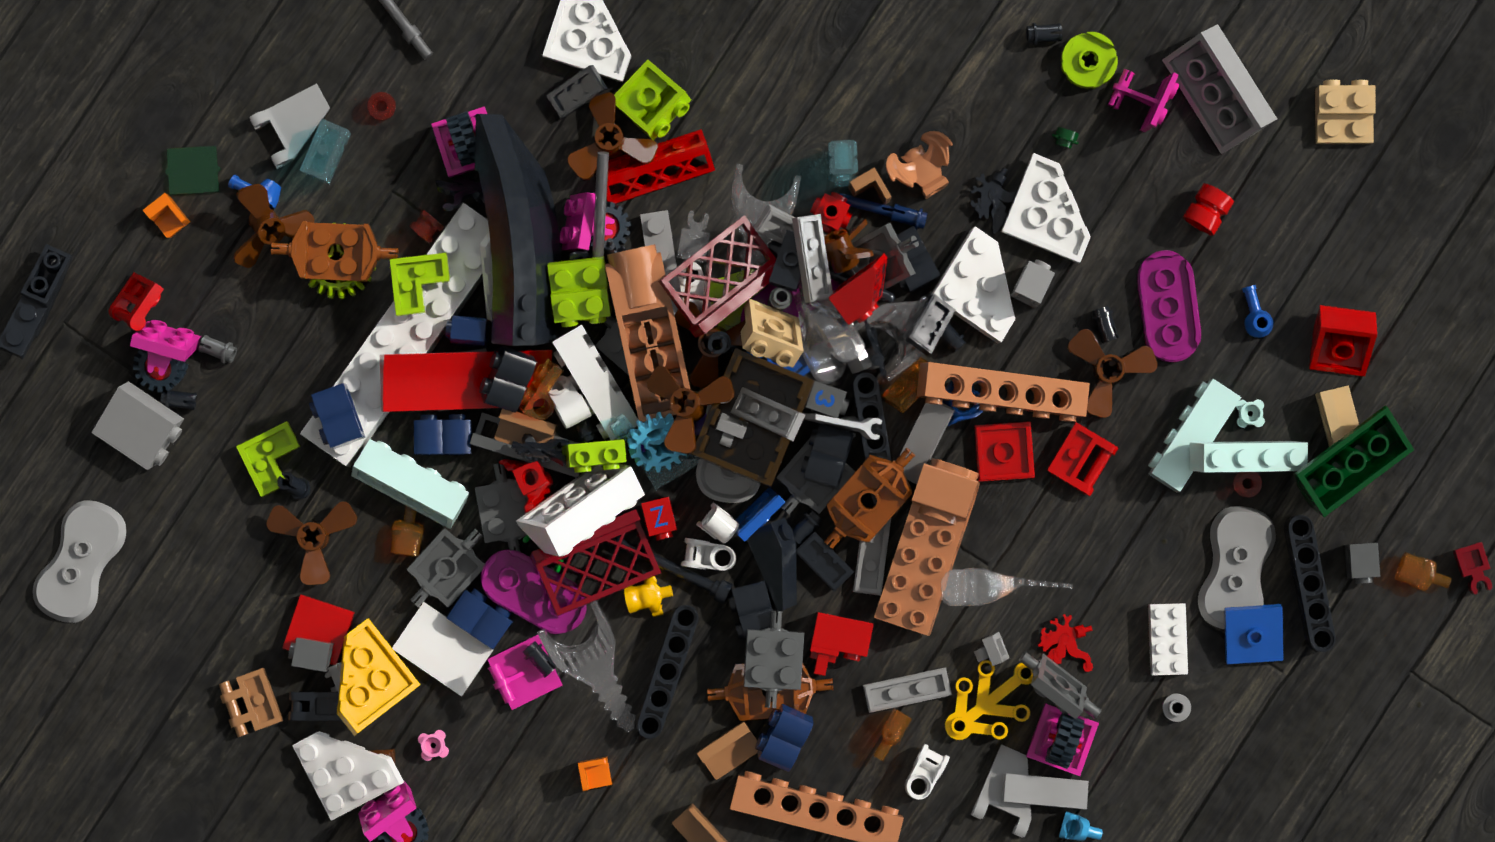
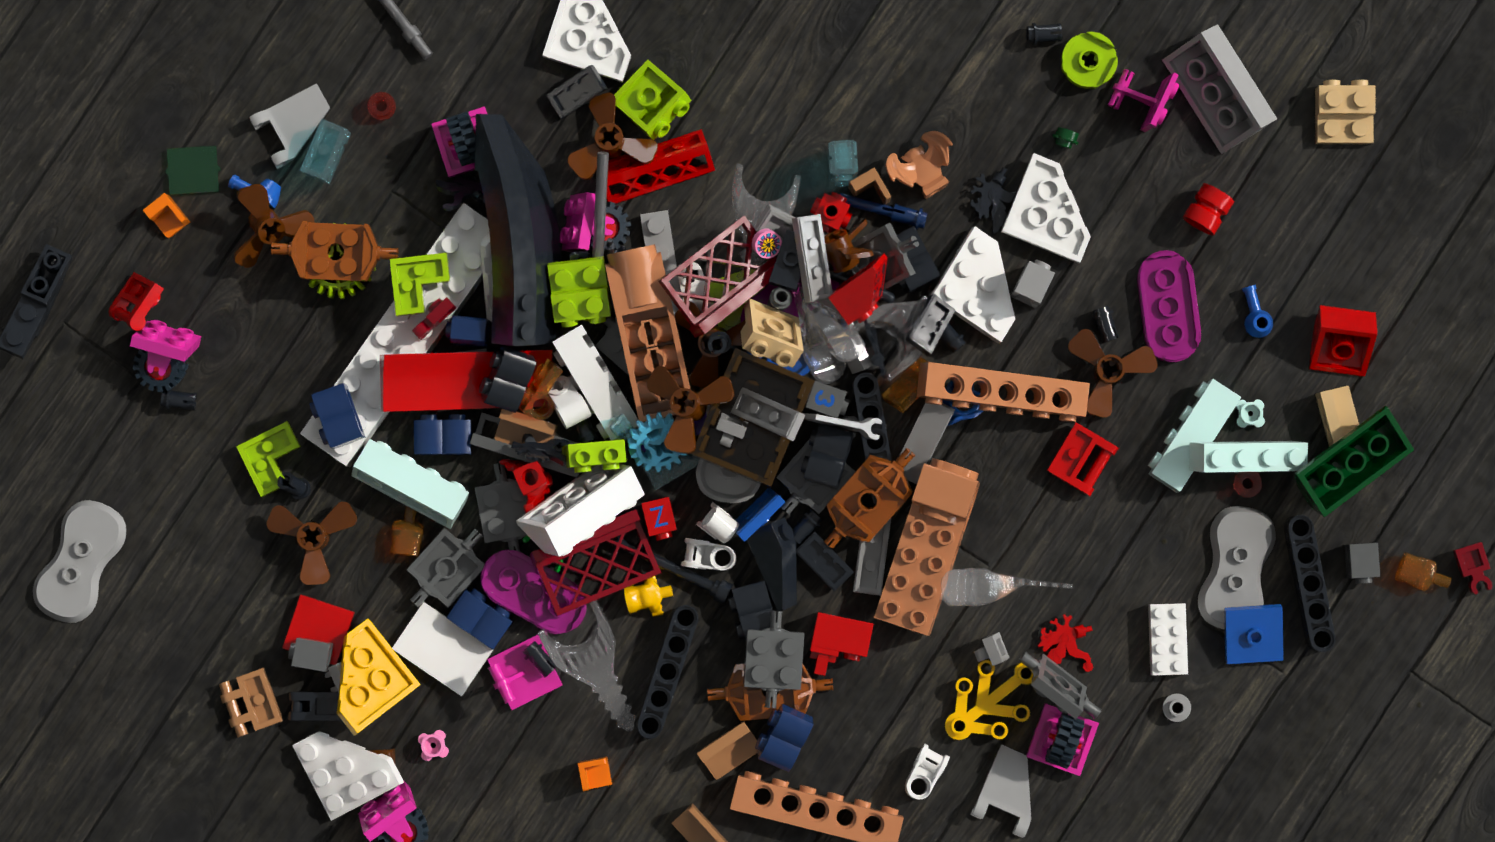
(138, 426): light grey brick -> none
(218, 349): dark grey pin -> none
(426, 226): clear red wheel -> none
(438, 312): none -> dark red plate
(693, 238): clear plate -> none
(766, 243): none -> tile
(895, 727): clear orange piece -> none
(907, 690): light grey tile -> none
(1004, 451): red tile -> none
(1045, 791): light grey tile -> none
(1078, 828): dark azure piece -> none

